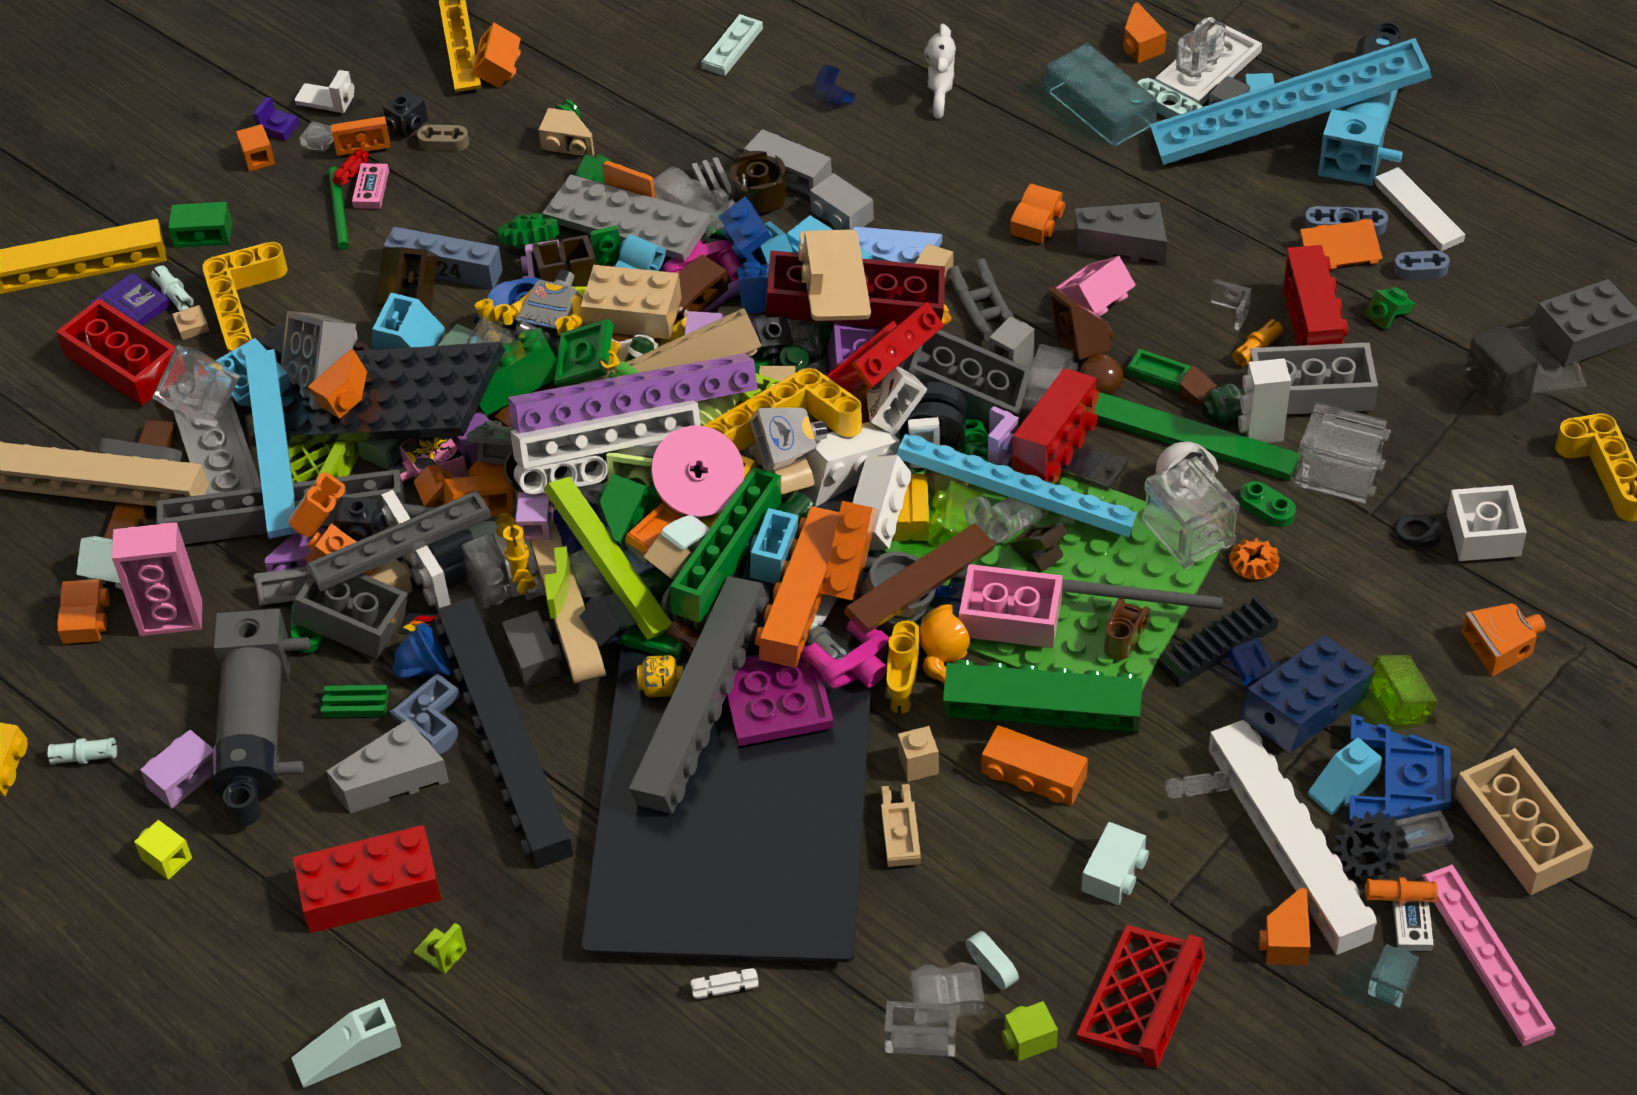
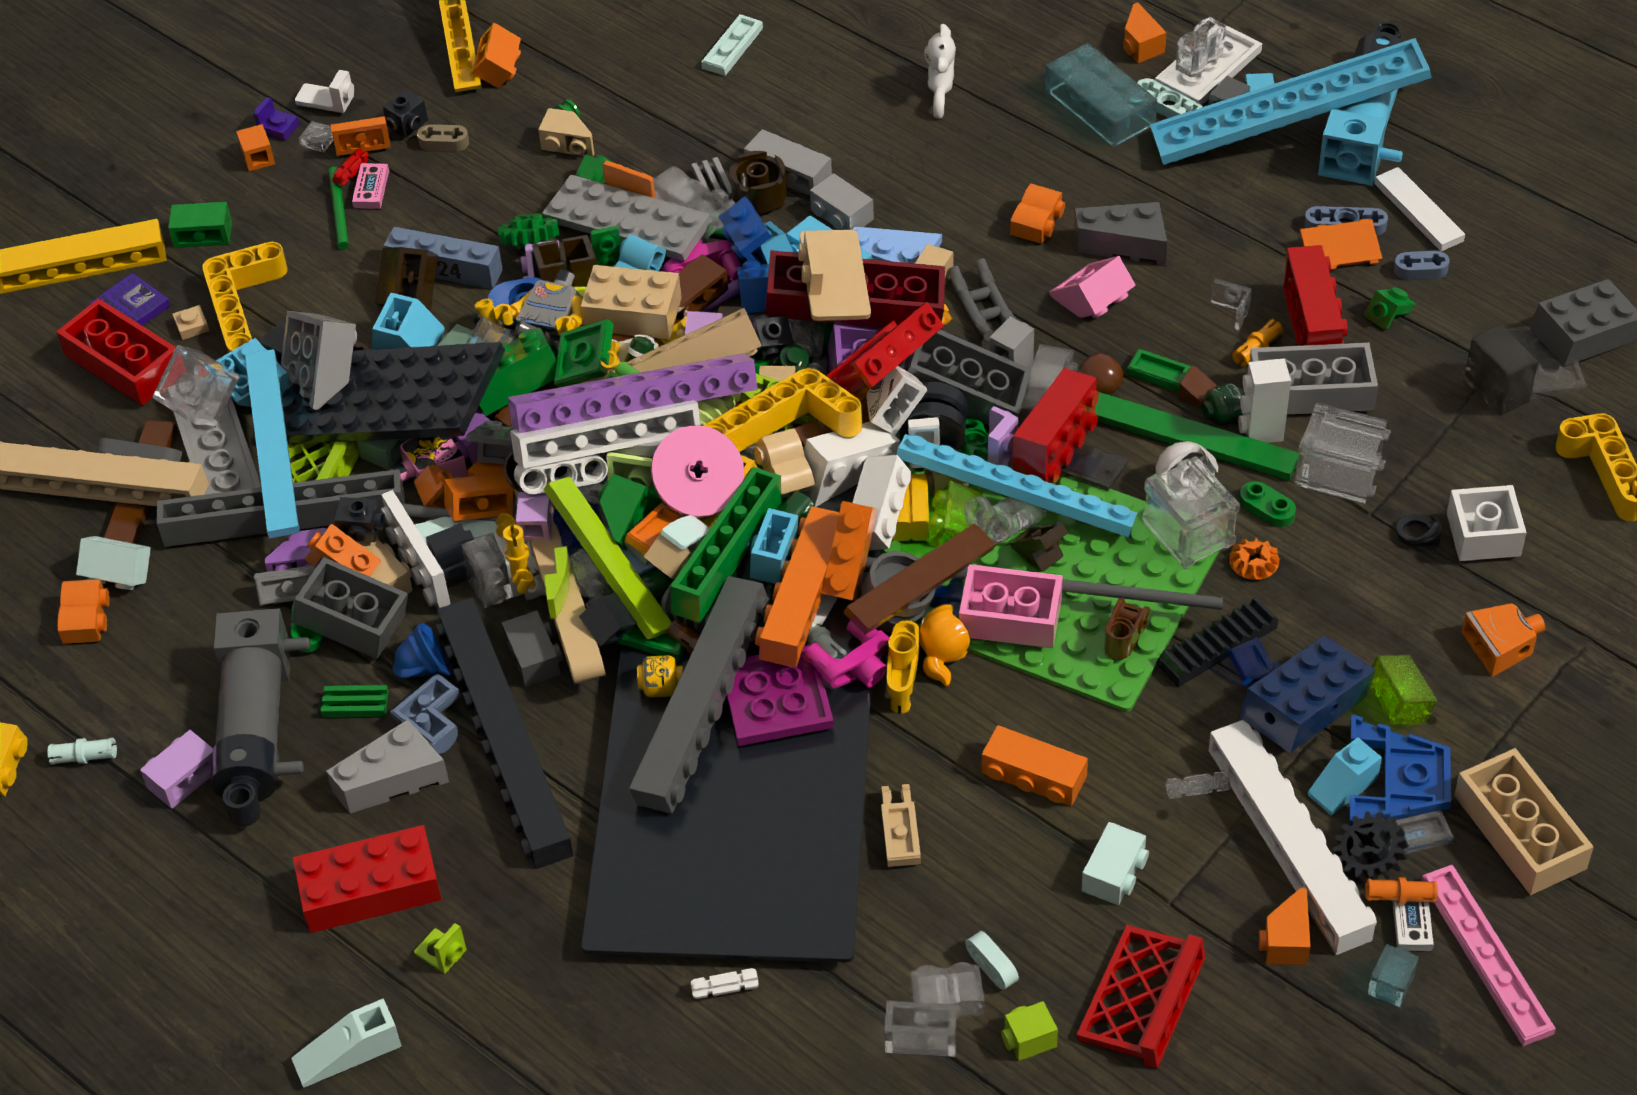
(157, 579): bright pink brick -> none
(163, 849): neon yellow brick -> none
(172, 288): light aqua pin -> none
(316, 505): orange brick -> none
(340, 385): orange slope -> none
(398, 540): dark grey tile -> none
(417, 617): black sticker -> none
(785, 436): light grey torso -> none
(825, 83): clear blue bracket -> none
(918, 753): tan brick -> none
(1043, 696): green brick -> none
(1078, 326): reddish brown slope -> none

